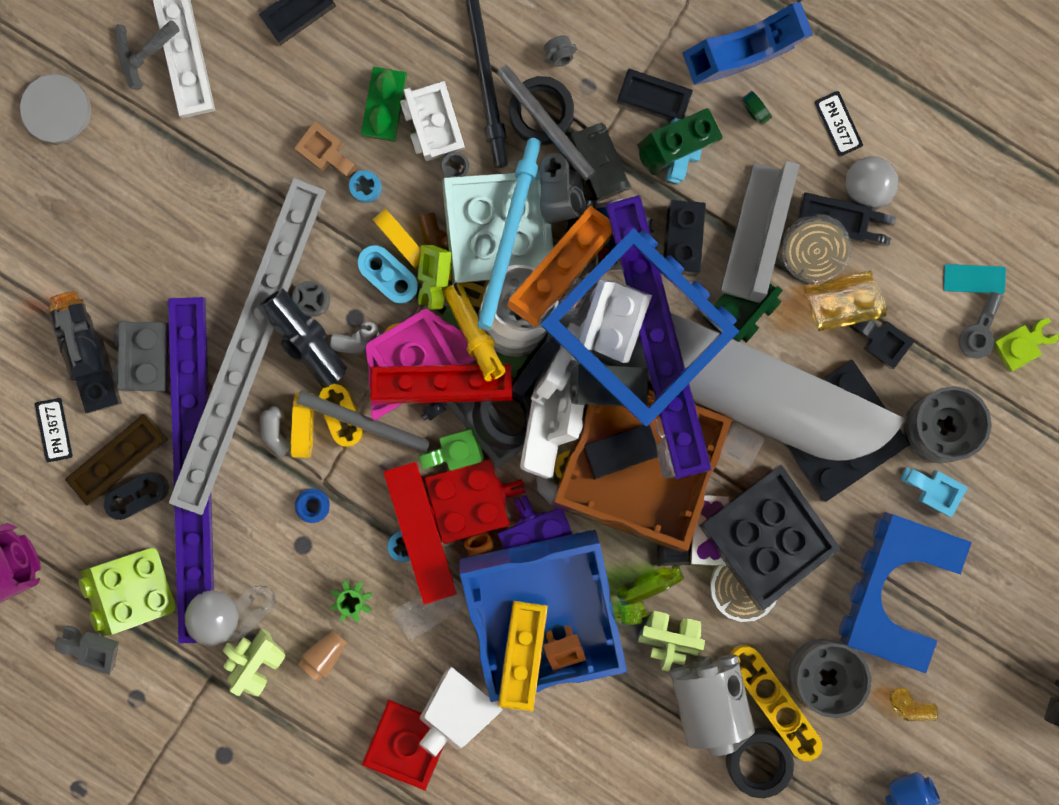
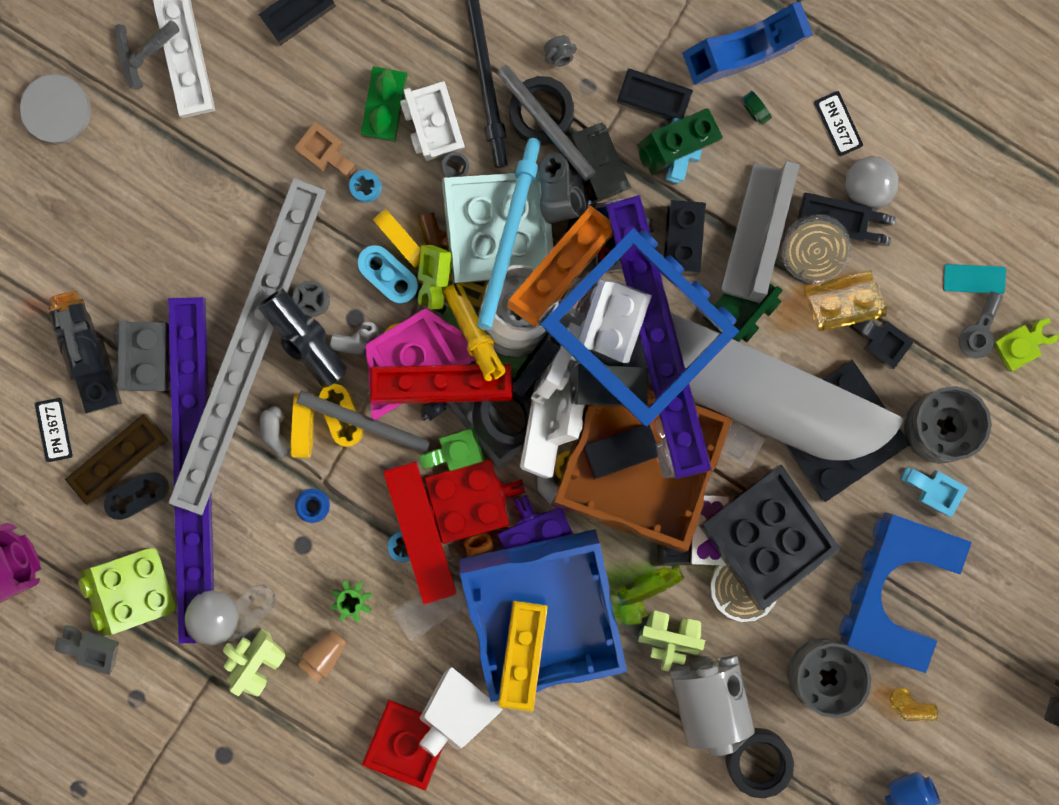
(564, 651): dark orange tile -> none
(777, 701): yellow beam -> none

